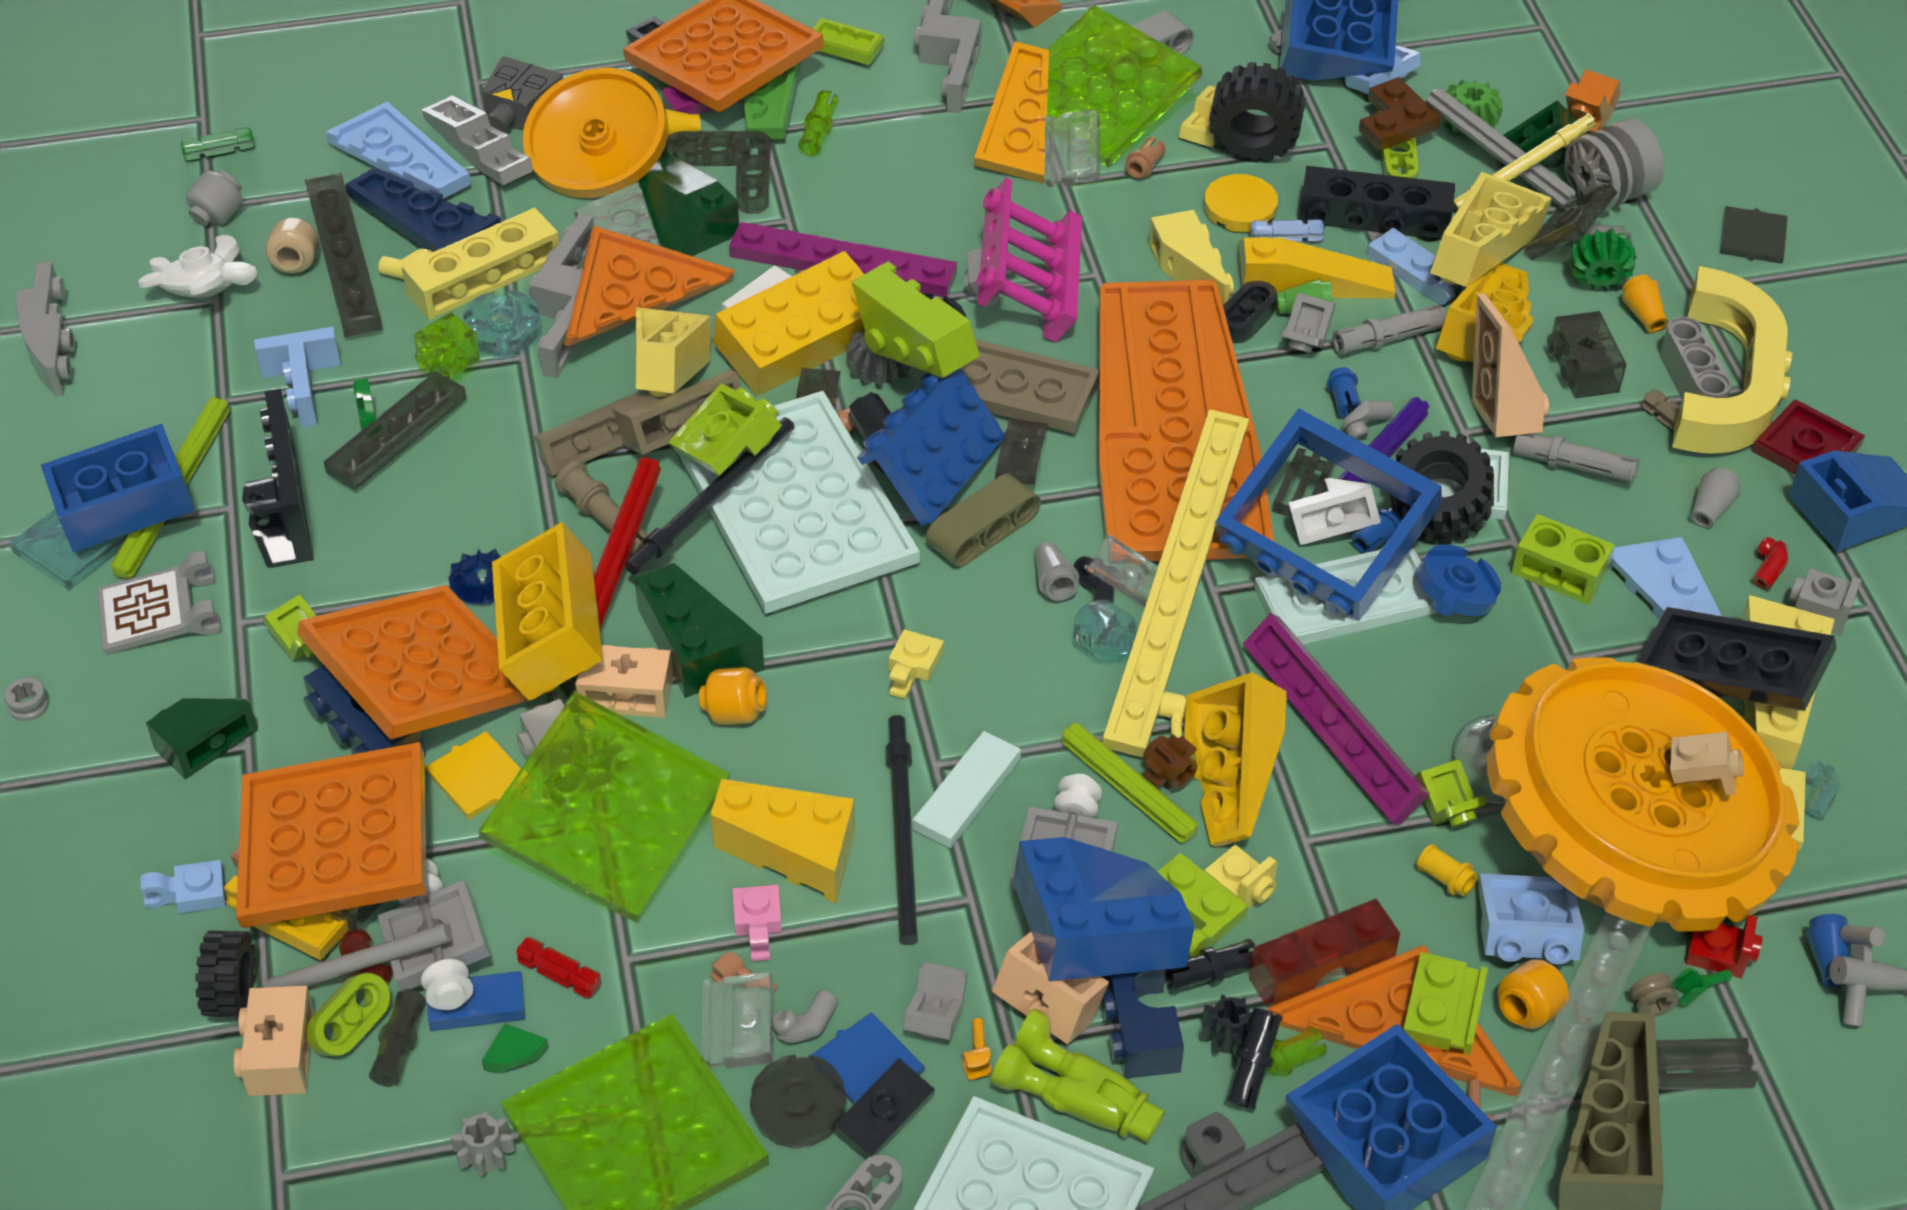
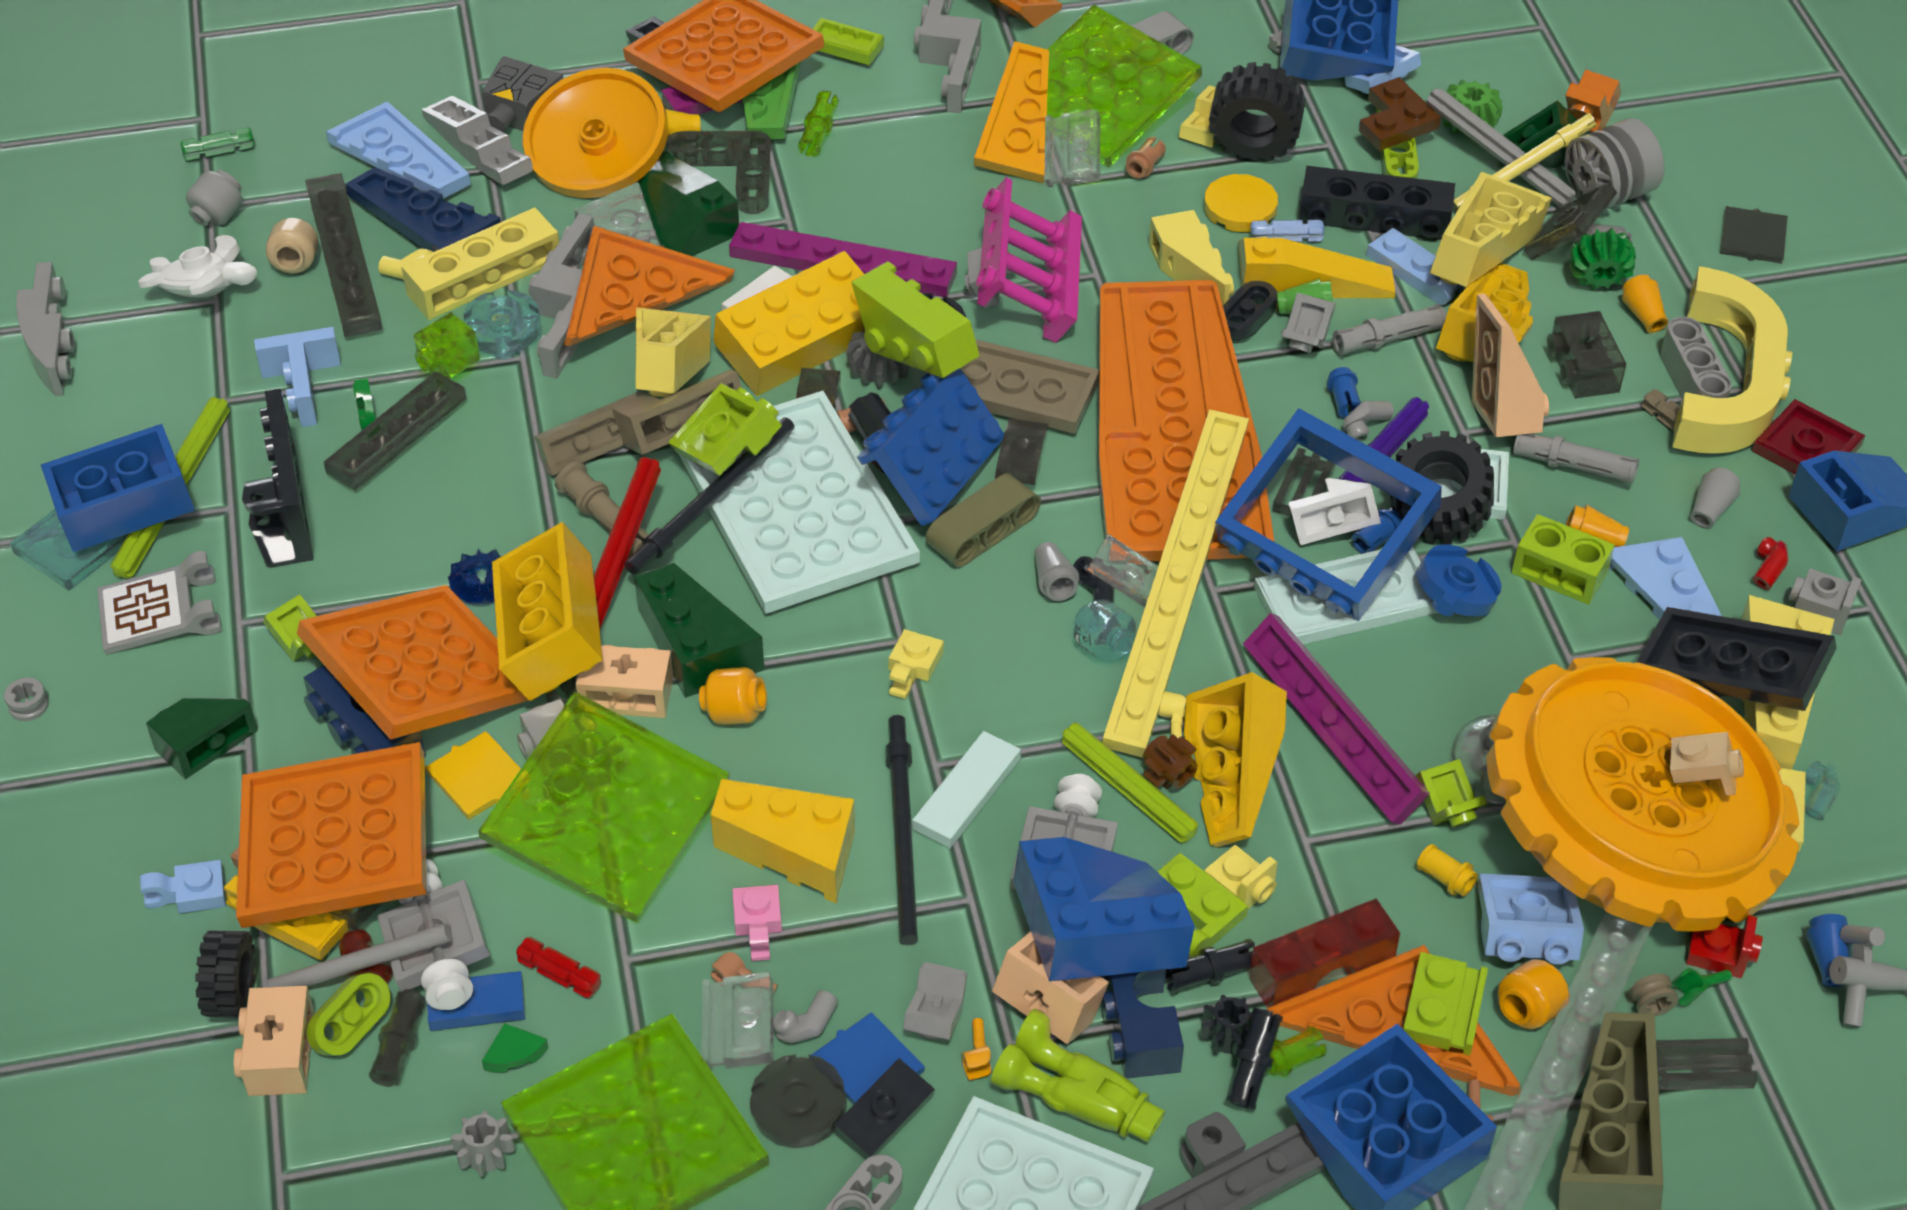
(1598, 525): none -> light orange cone

